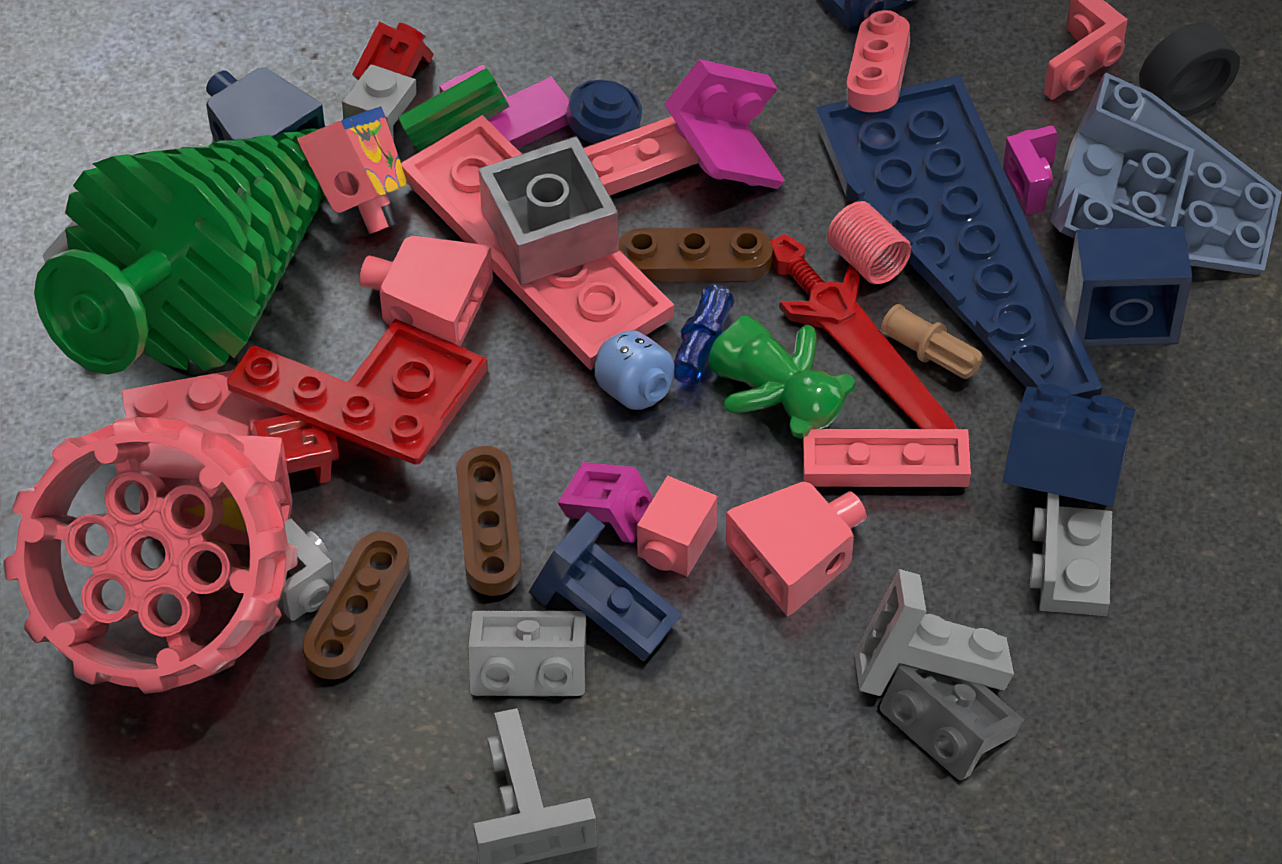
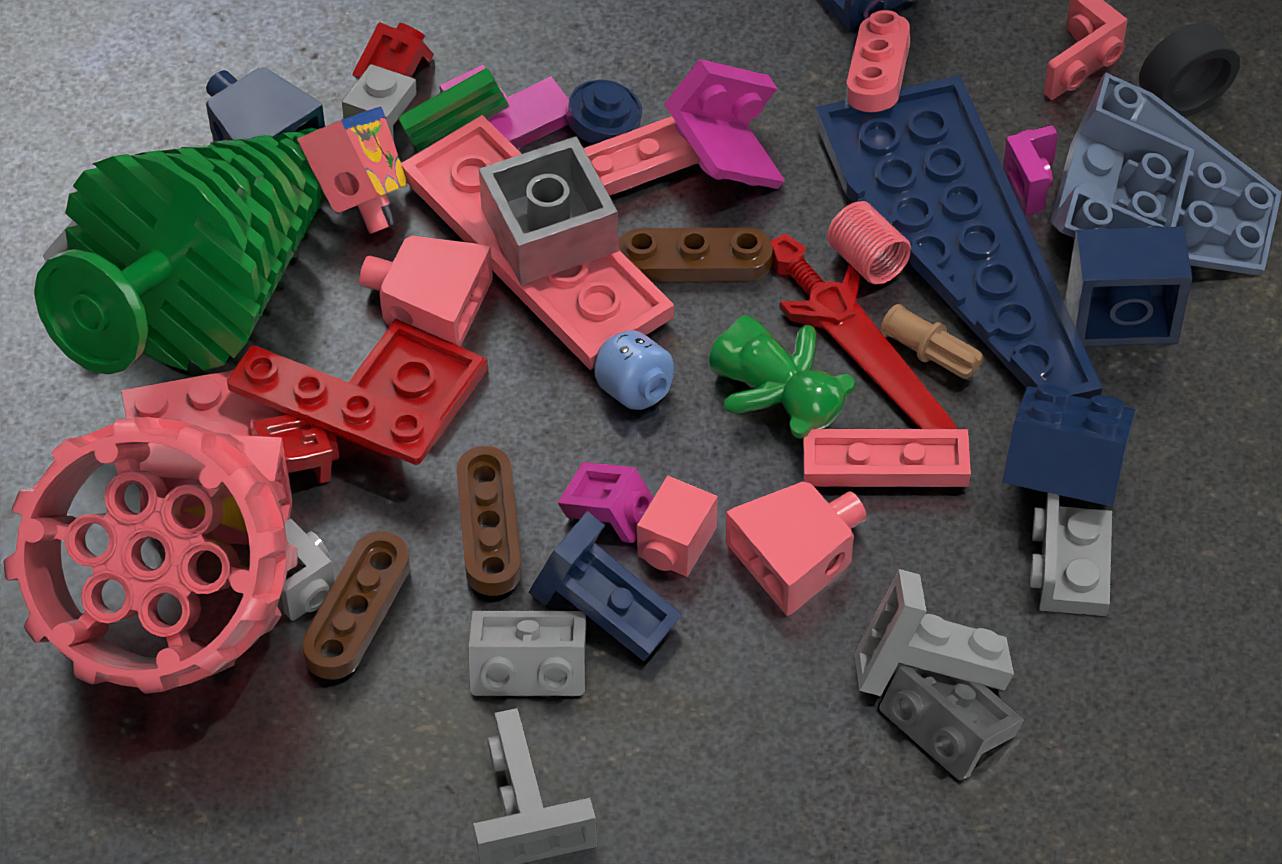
(700, 334): clear blue pin -> none

